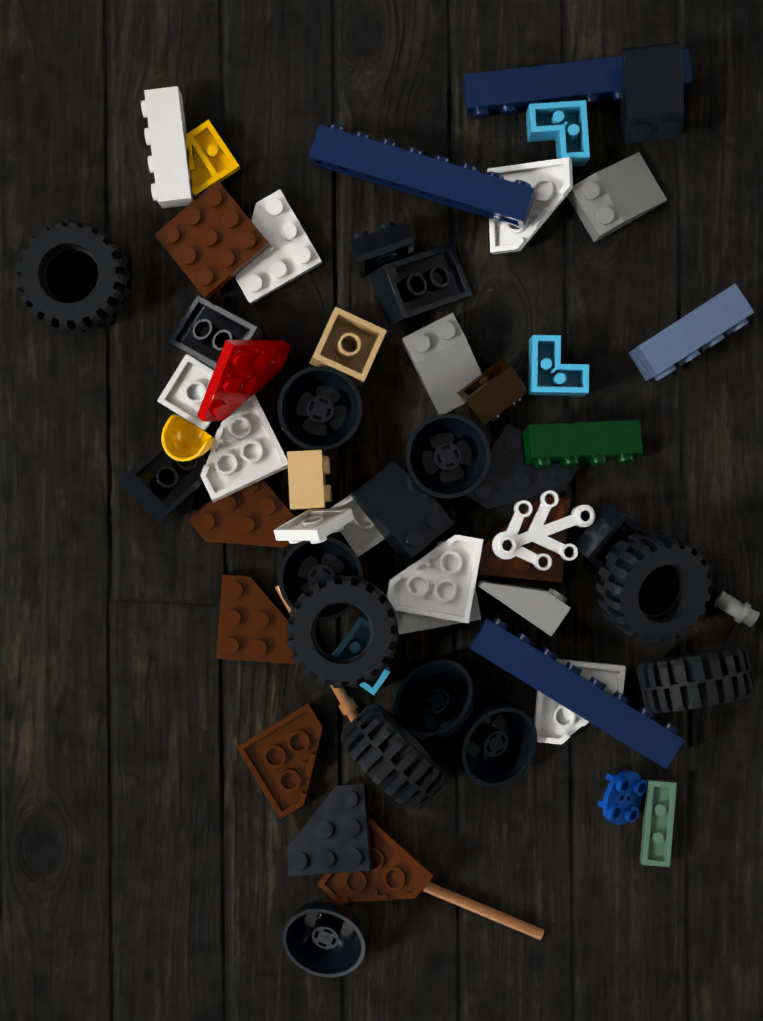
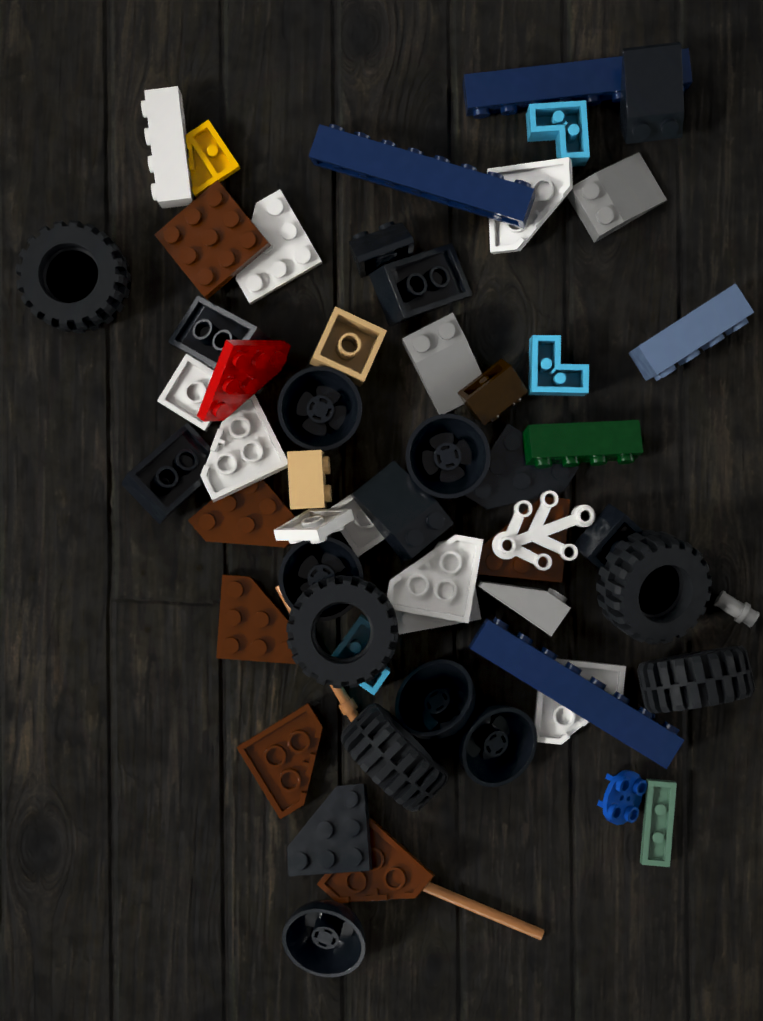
(184, 440): yellow helmet -> none

